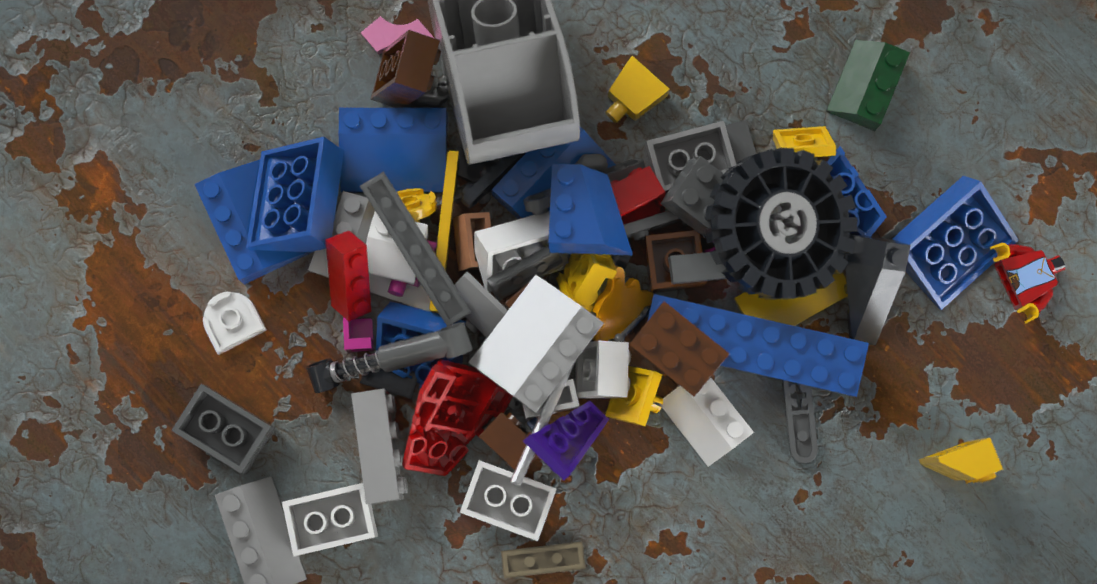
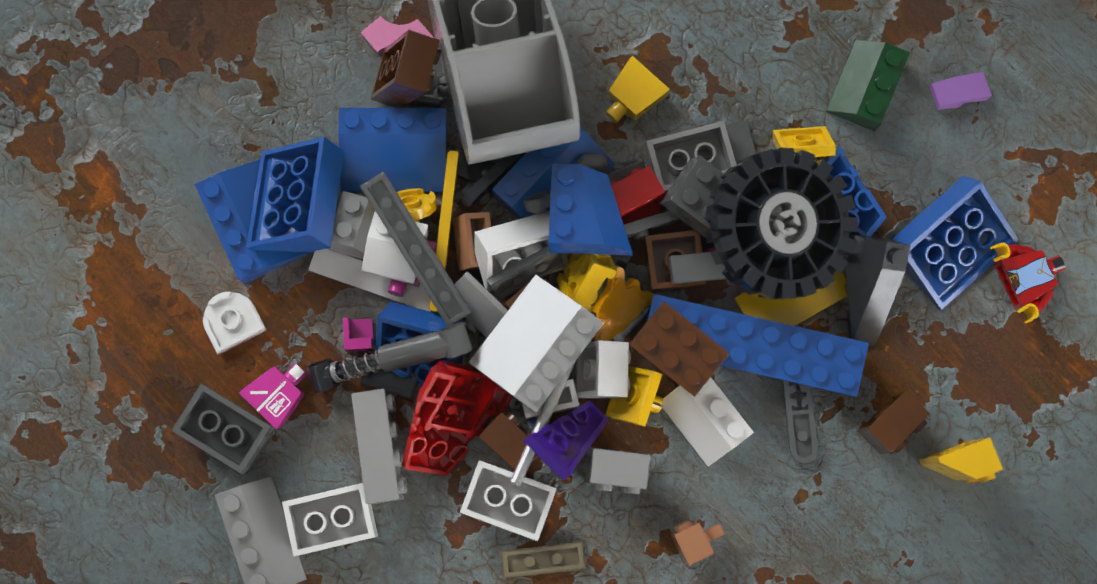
(275, 394): none -> dark pink torso
(348, 275): red brick -> none
(618, 470): none -> light grey brick
(693, 541): none -> nougat brick
(894, 423): none -> reddish brown brick
(959, 90): none -> medium lavender slope

